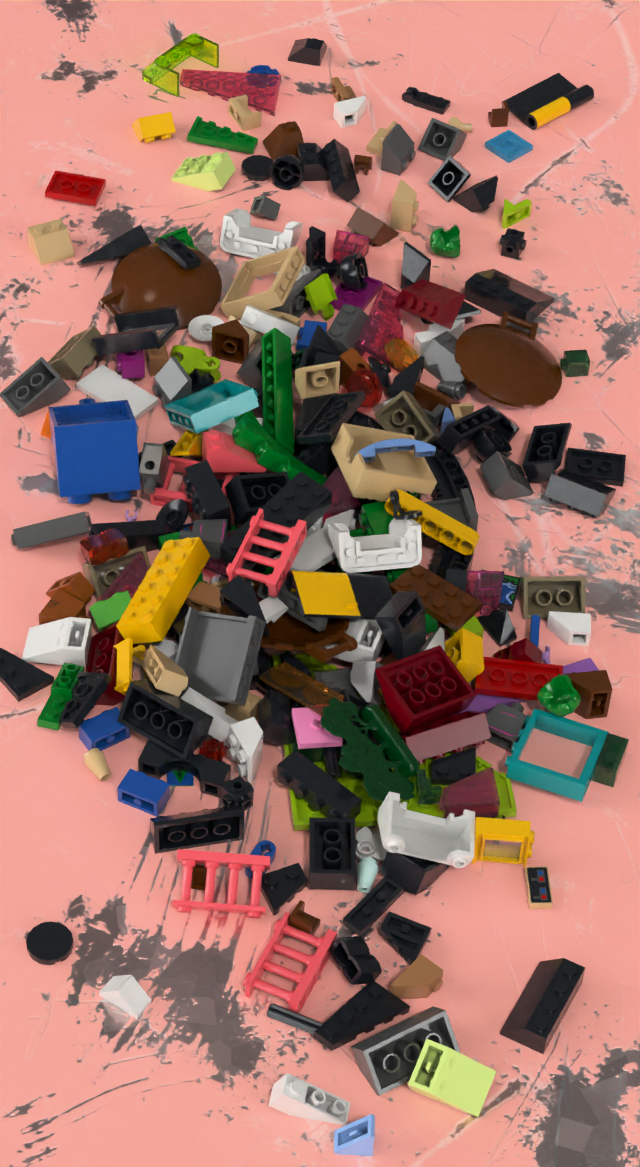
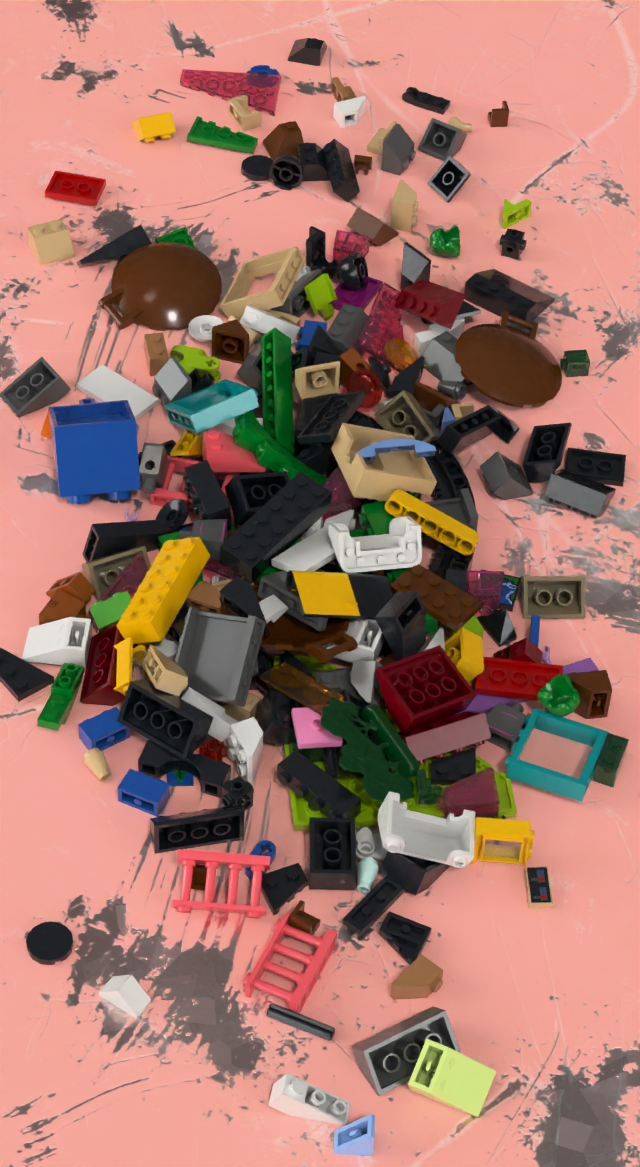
(52, 530): dark grey slope -> none
(75, 354): dark tan slope -> none
(84, 698): black wing -> none
(104, 546): clear red brick -> none
(131, 364): magenta brick -> none
(139, 331): black piece -> none
(160, 70): clear neon green windscreen -> none
(179, 252): black hinge -> none
(205, 171): yellowish green slope -> none
(253, 241): white windscreen -> none
(265, 207): dark grey panel -> none
(280, 565): coral fence -> none
(355, 960): black brick -> none
(359, 1015): black wing -> none
(394, 497): black piece -> none
(478, 195): black slope -> none
(488, 443): black cylinder -> none
(508, 146): dark azure tile -> none
(543, 1003): black slope -> none
(548, 100): black door -> none
(570, 627): white slope -> none

